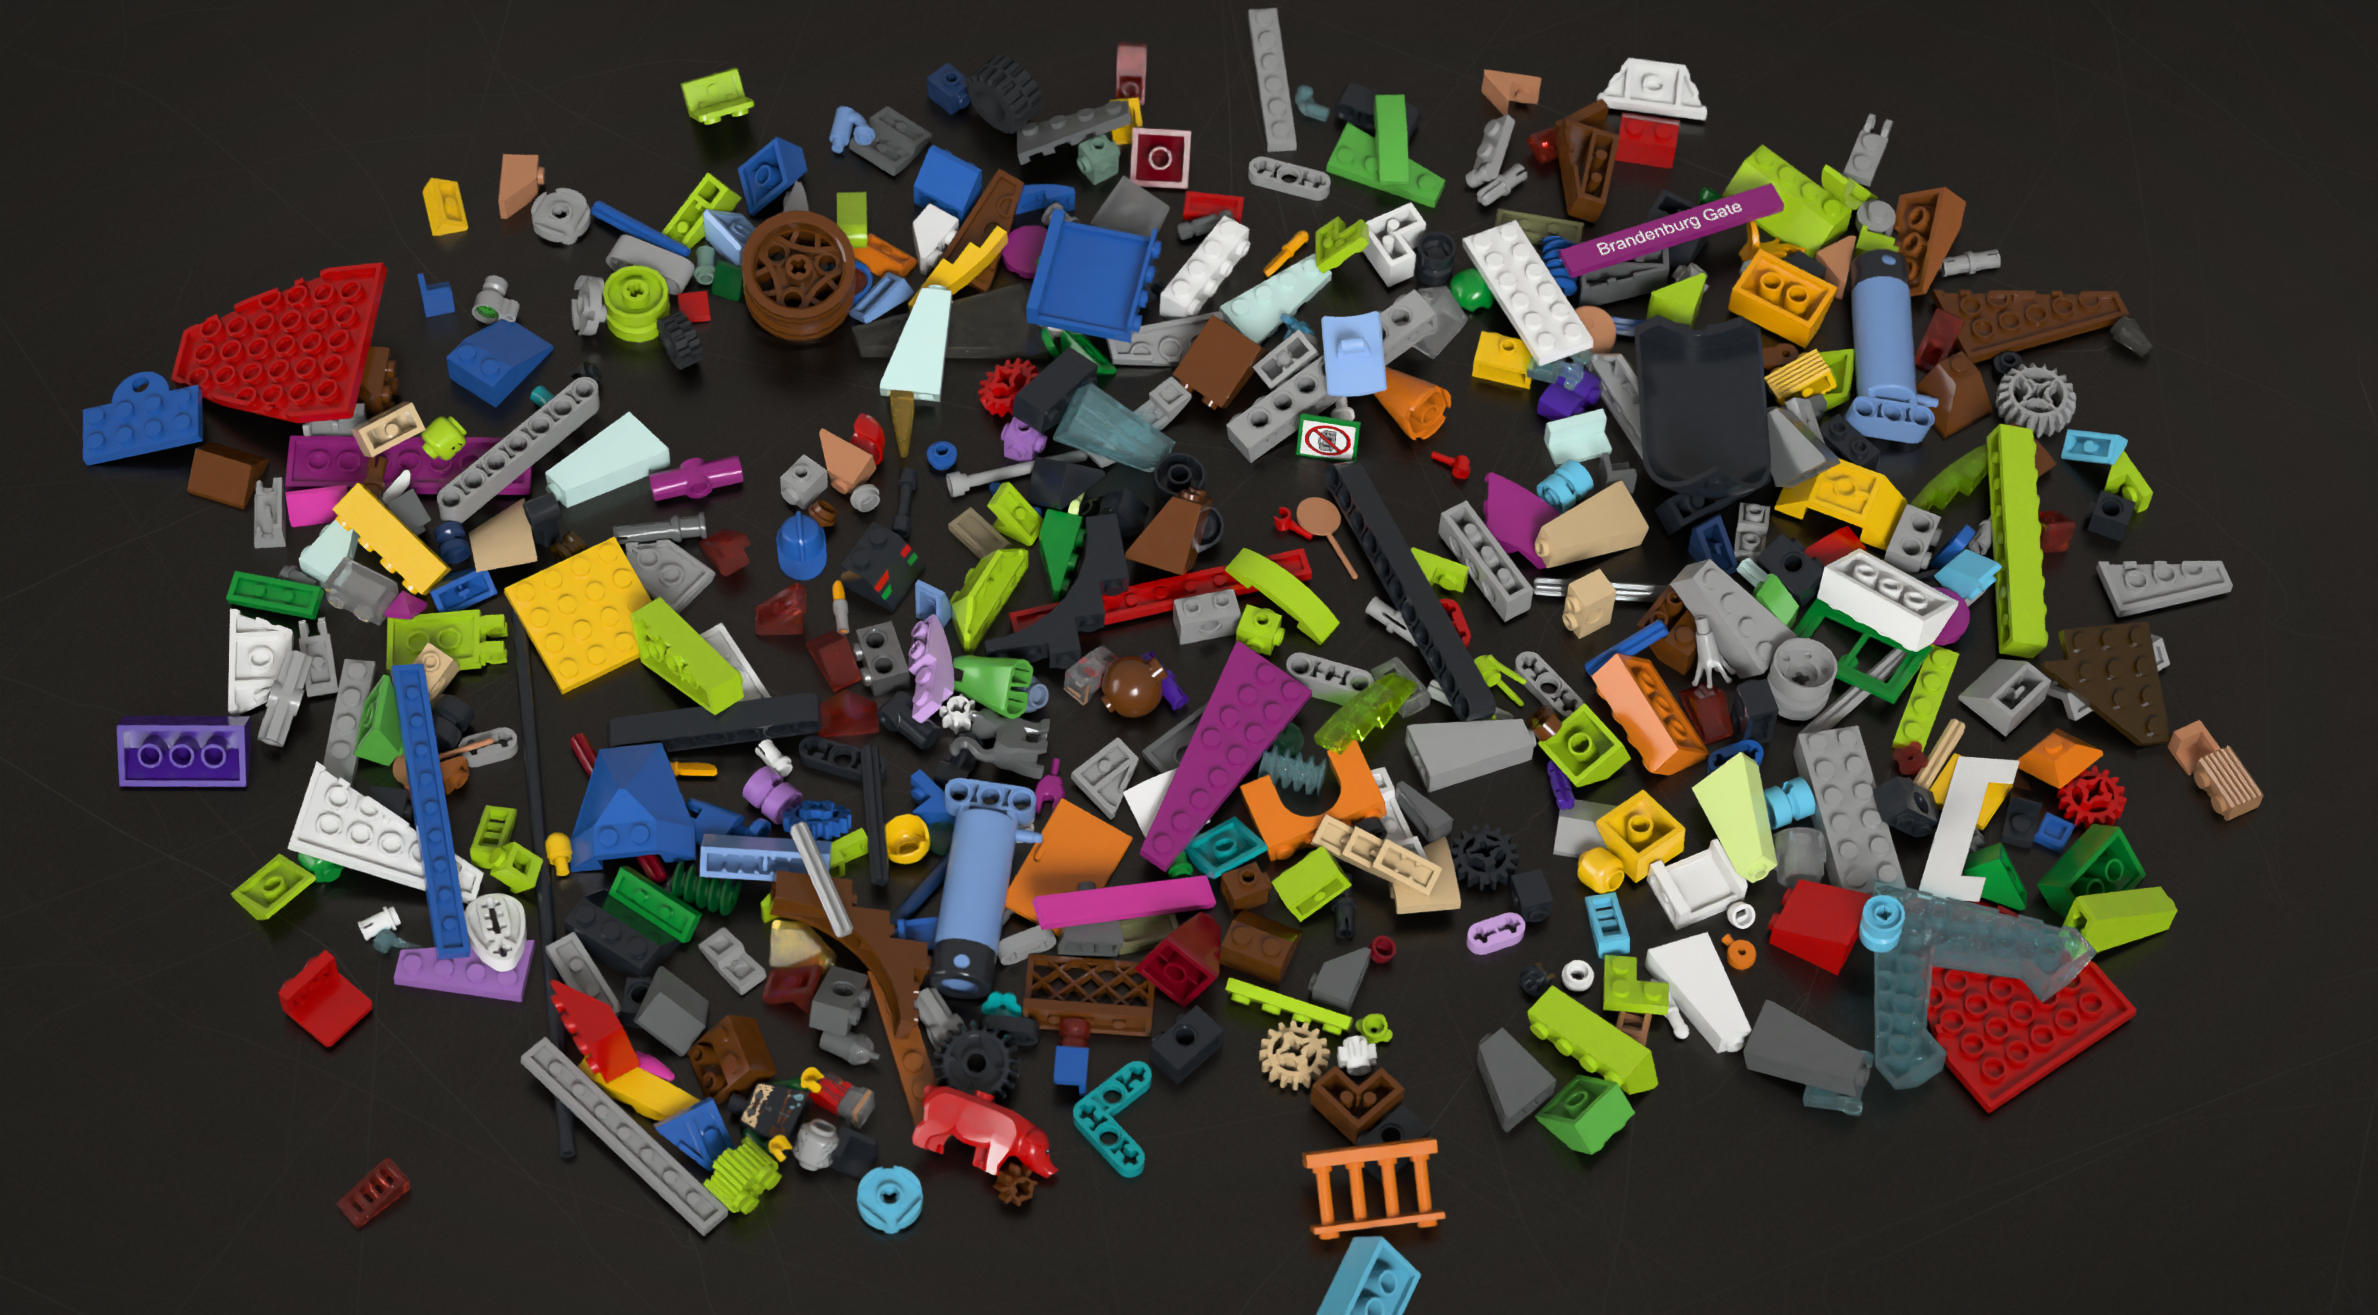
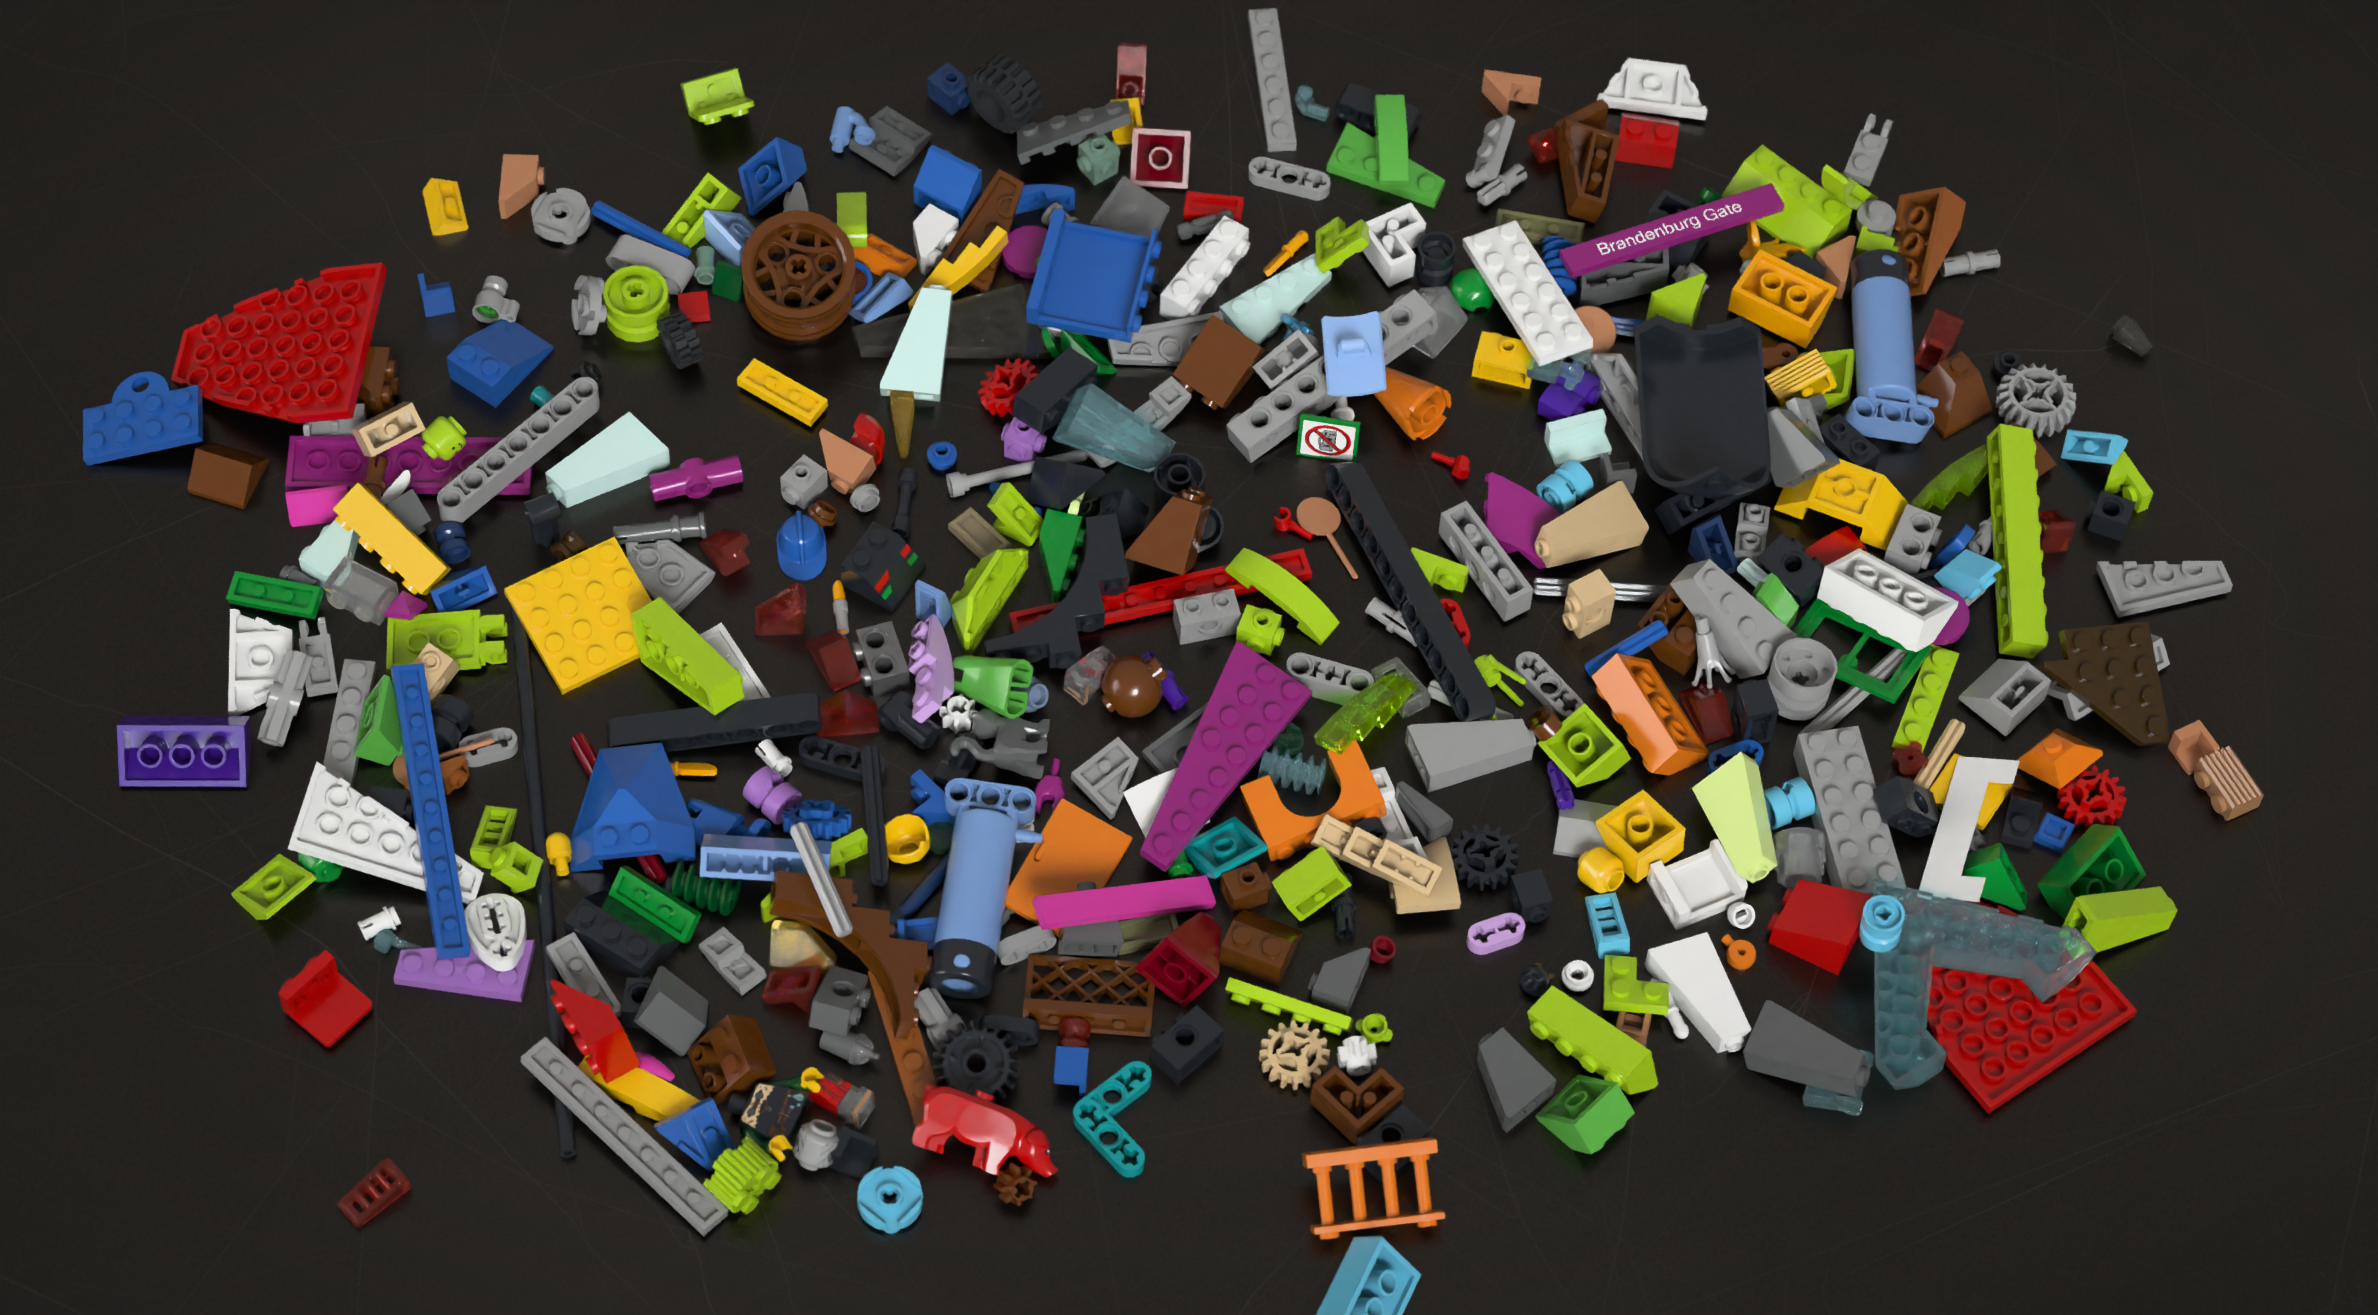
(270, 515): light grey hinge -> none
(503, 540): tan slope -> none
(782, 392): none -> yellow plate
(995, 1005): teal plant -> none
(2025, 319): reddish brown wing -> none

